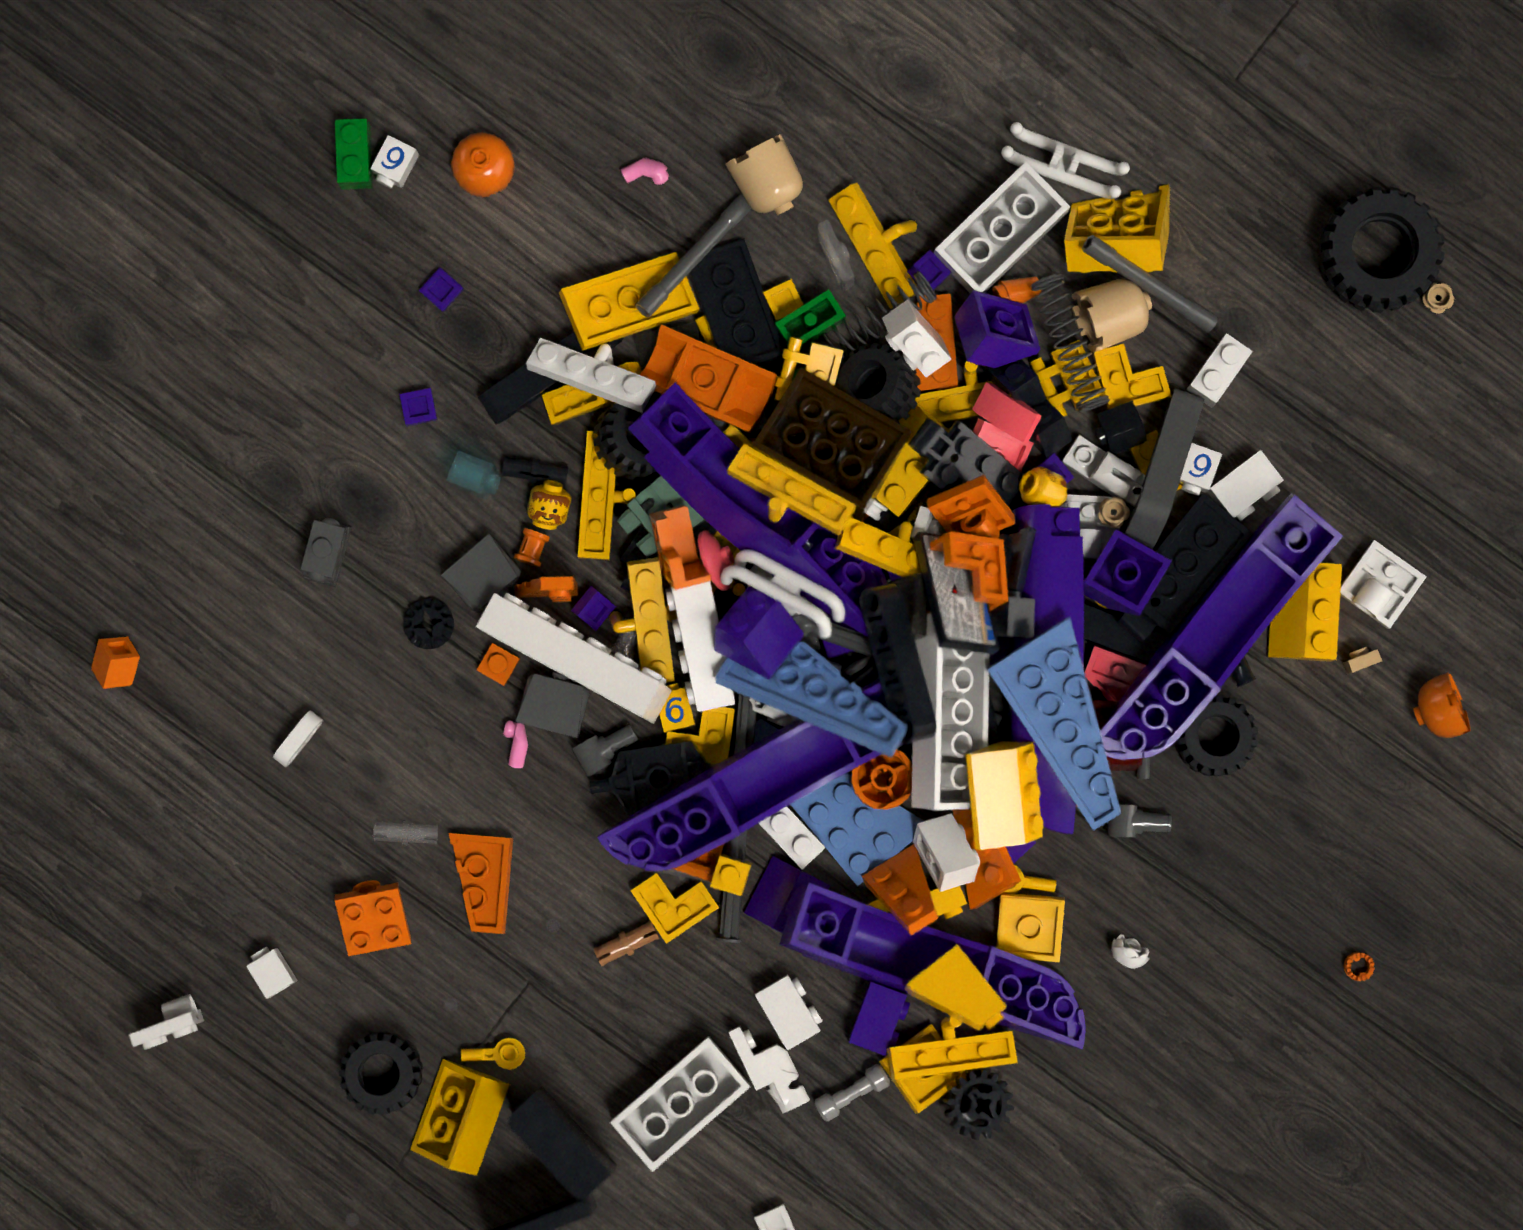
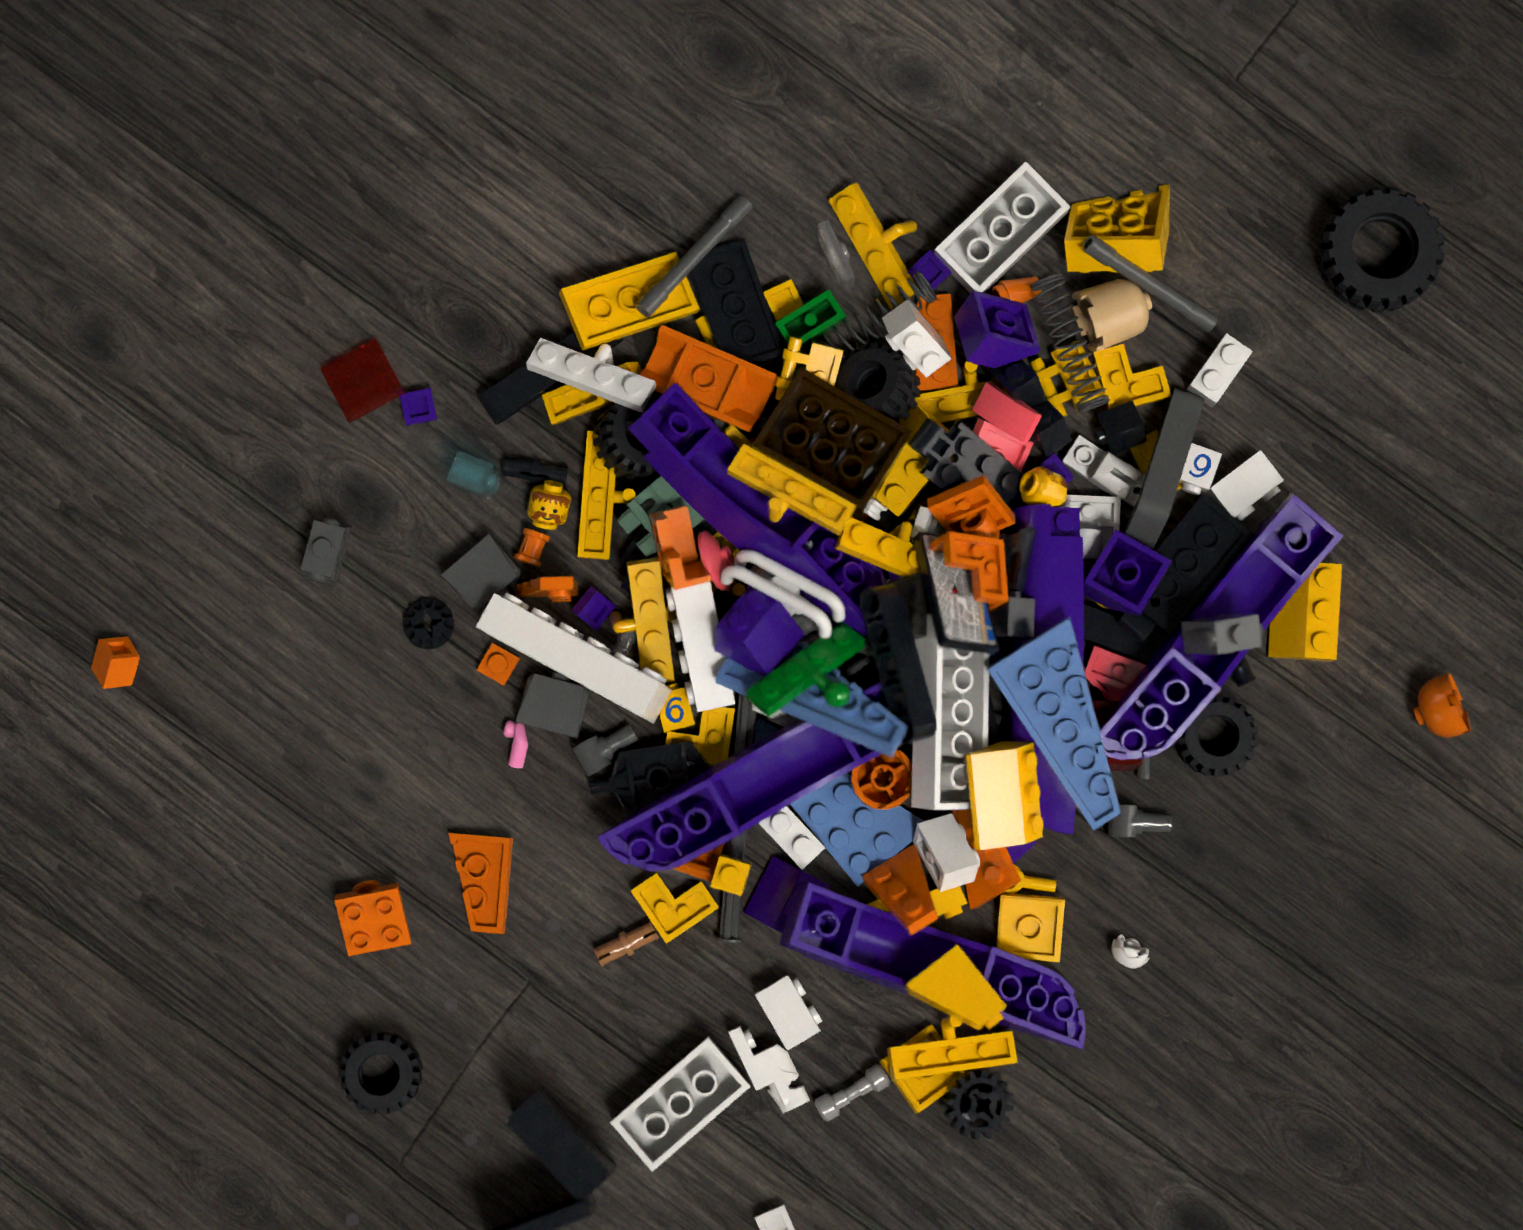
(180, 1019): white plate -> none
(271, 971): white brick -> none
(298, 738): white beam -> none
(353, 153): green brick -> none
(362, 380): none -> clear red plate
(394, 162): white brick -> none
(405, 832): clear pin -> none
(441, 289): dark purple tile -> none
(459, 1117): yellow slope -> none
(482, 164): orange cylinder -> none
(508, 1054): yellow plate -> none
(646, 167): bright pink arm -> none
(767, 176): tan cylinder -> none
(807, 669): none -> green plate
(878, 1018): dark purple brick -> none
(1065, 162): white piece -> none
(1119, 505): tan plate -> none
(1222, 633): none -> dark grey torso
(1356, 956): orange bush -> none
(1361, 659): tan plate -> none
(1381, 584): white plate -> none
(1446, 294): tan plate -> none

